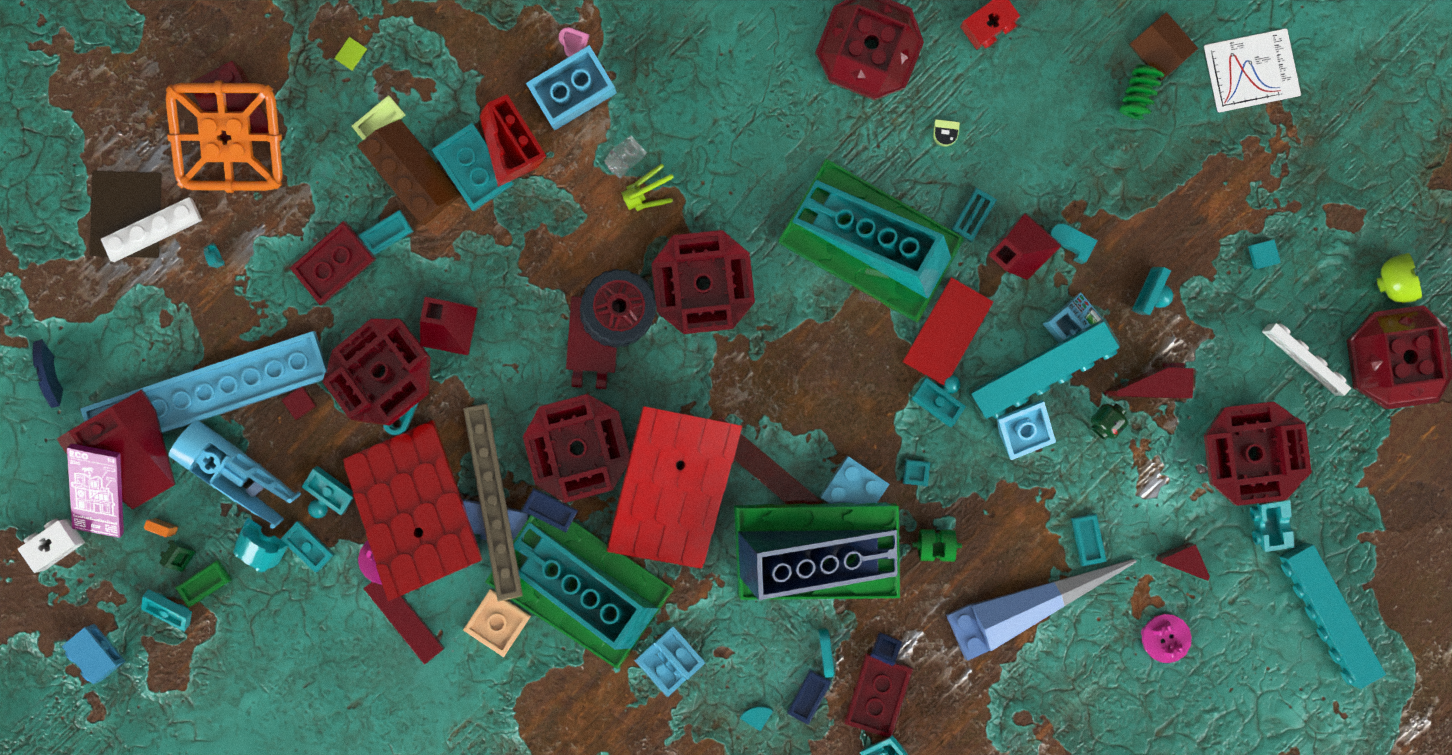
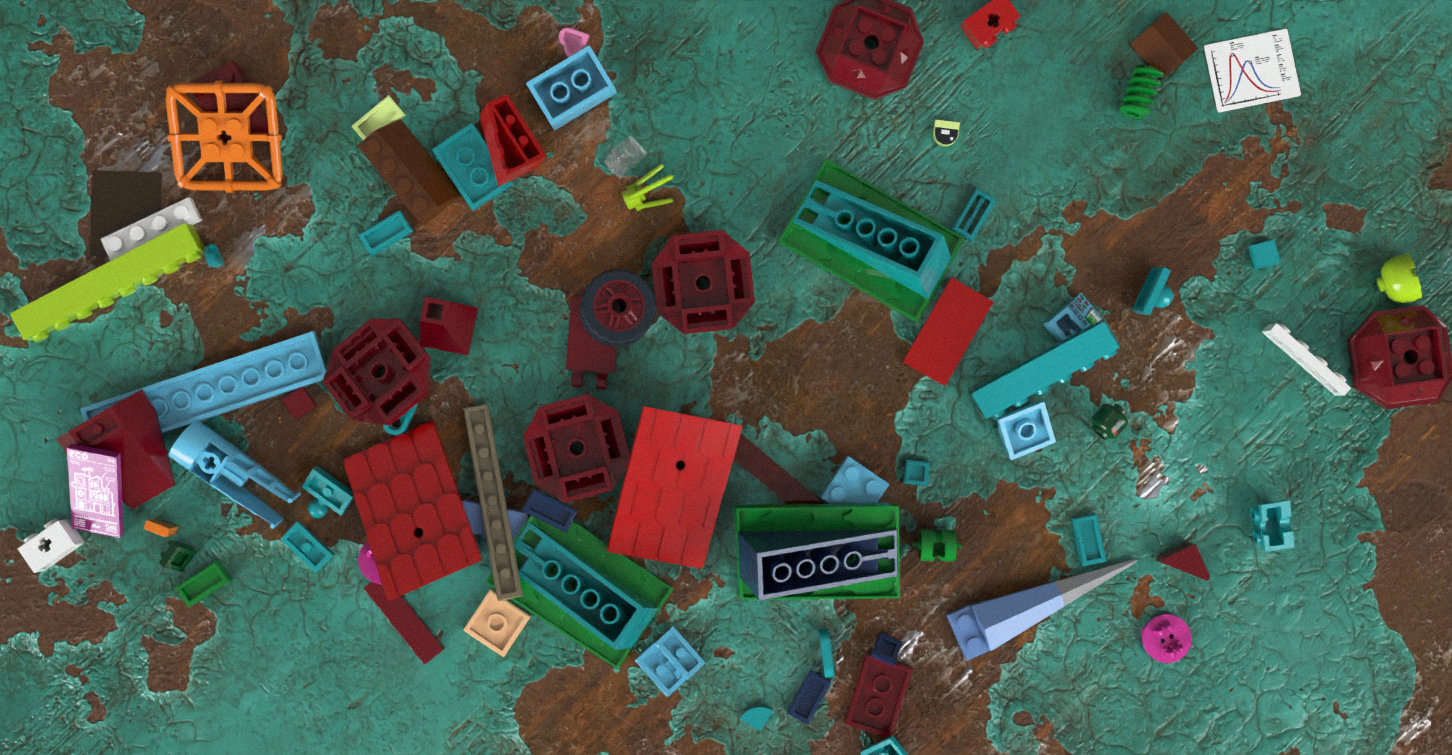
(49, 384): dark blue tile -> none
(93, 654): dark azure brick -> none
(108, 282): none -> lime brick
(166, 610): teal plate -> none
(254, 489): sand blue tile -> none
(258, 549): teal cylinder -> none
(333, 263): dark red tile -> none
(350, 53): lime sticker -> none
(939, 400): teal plate -> none
(1024, 247): dark red slope -> none
(1074, 241): teal leg -> none
(1166, 382): dark red slope -> none
(1280, 457): dark red piece -> none
(1331, 615): teal brick -> none

